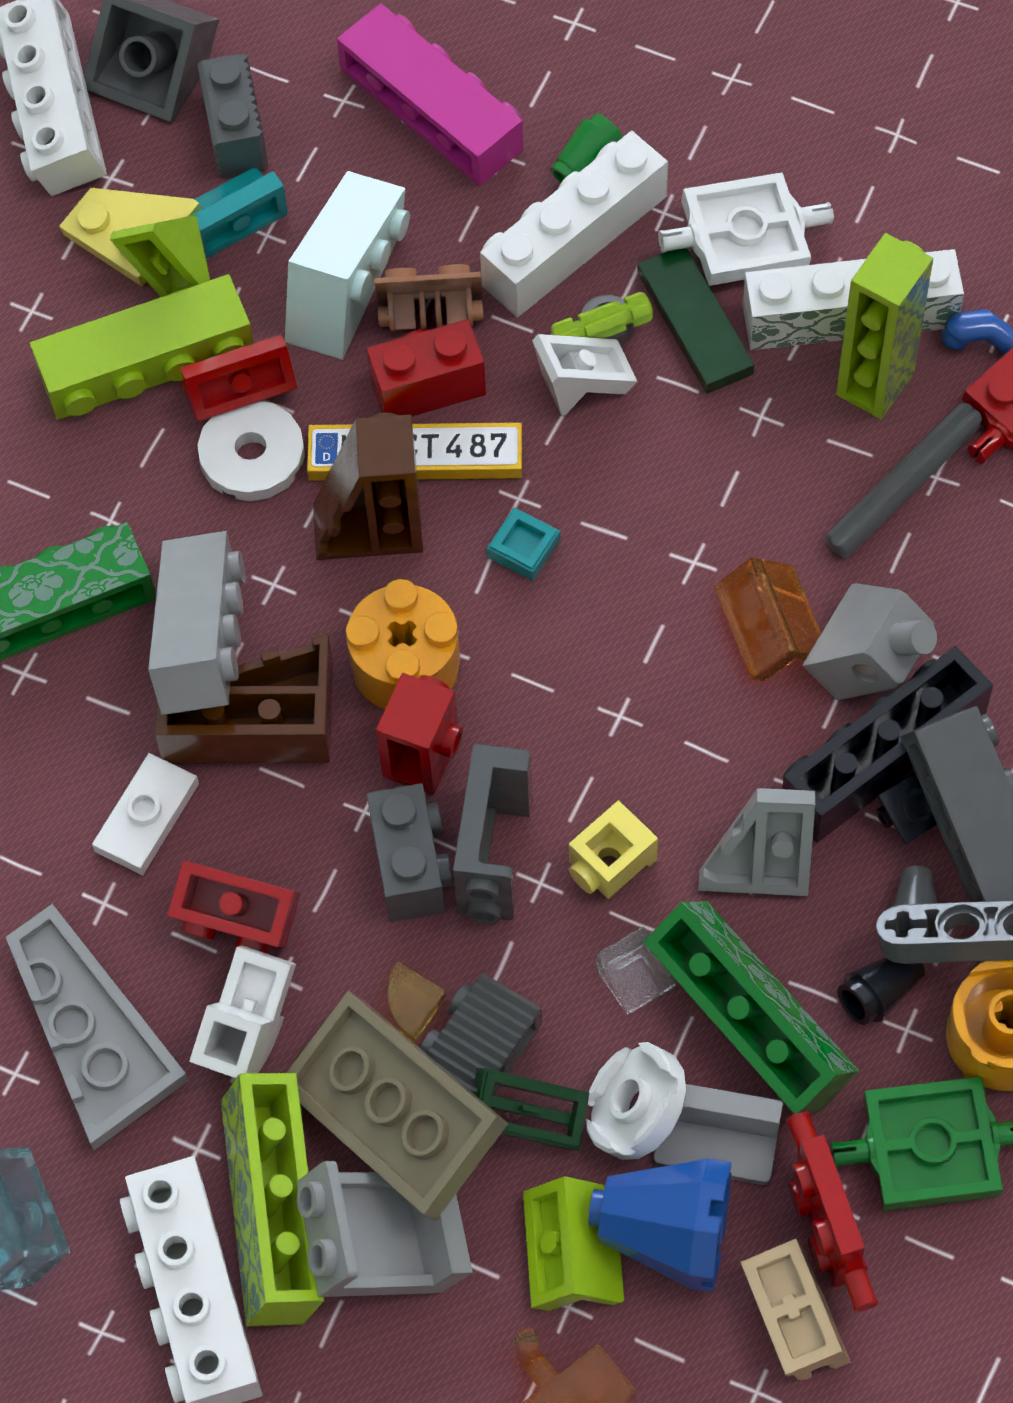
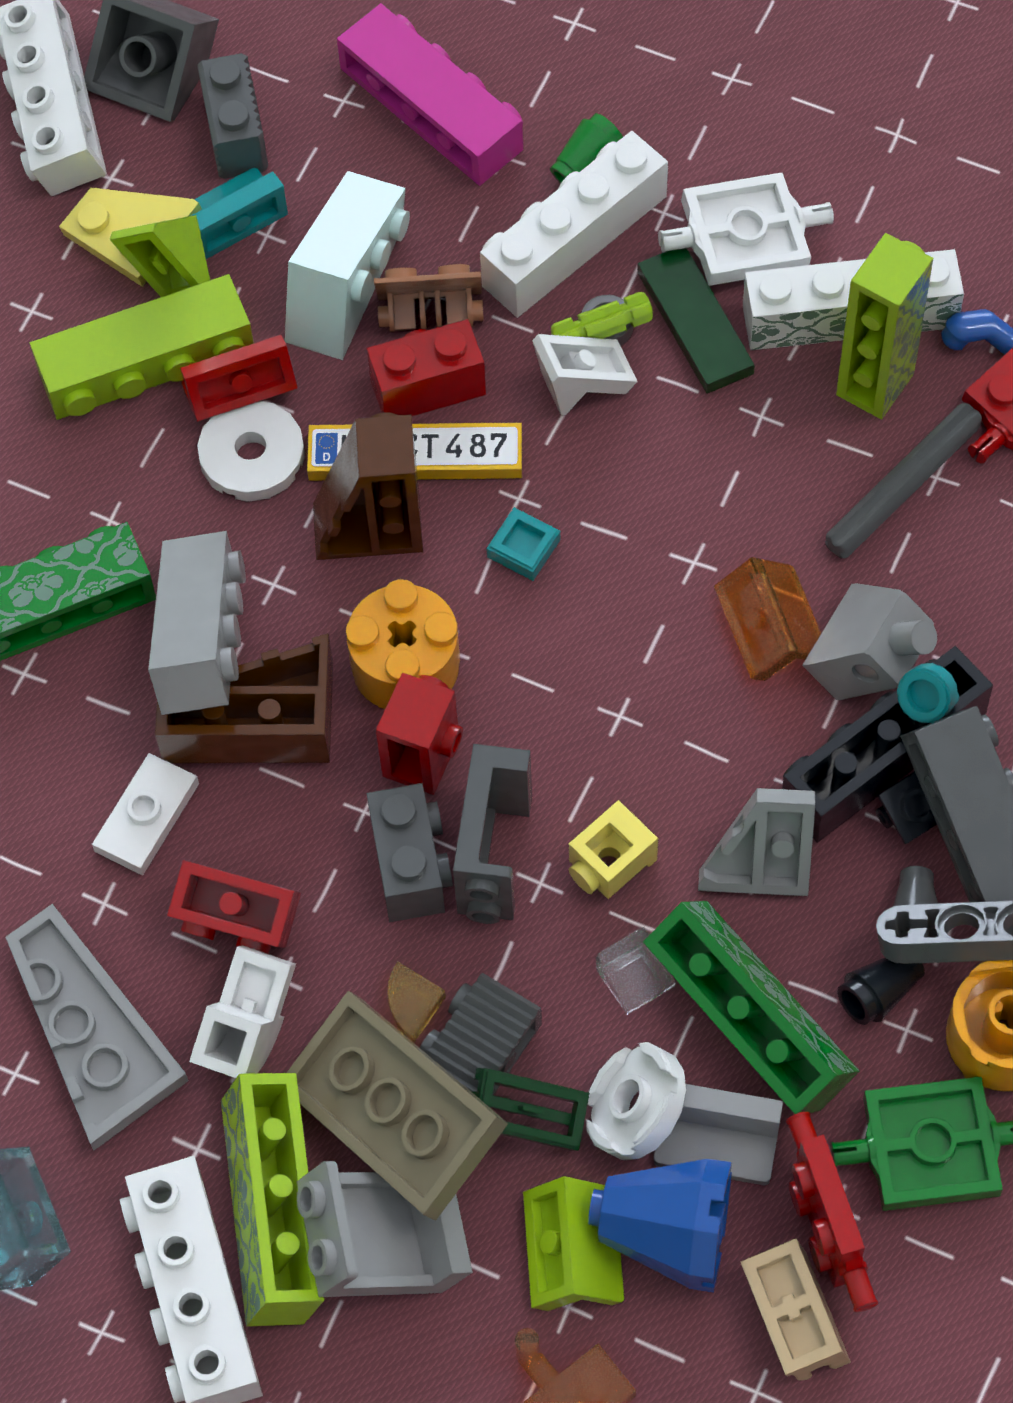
(927, 693): none -> teal tile

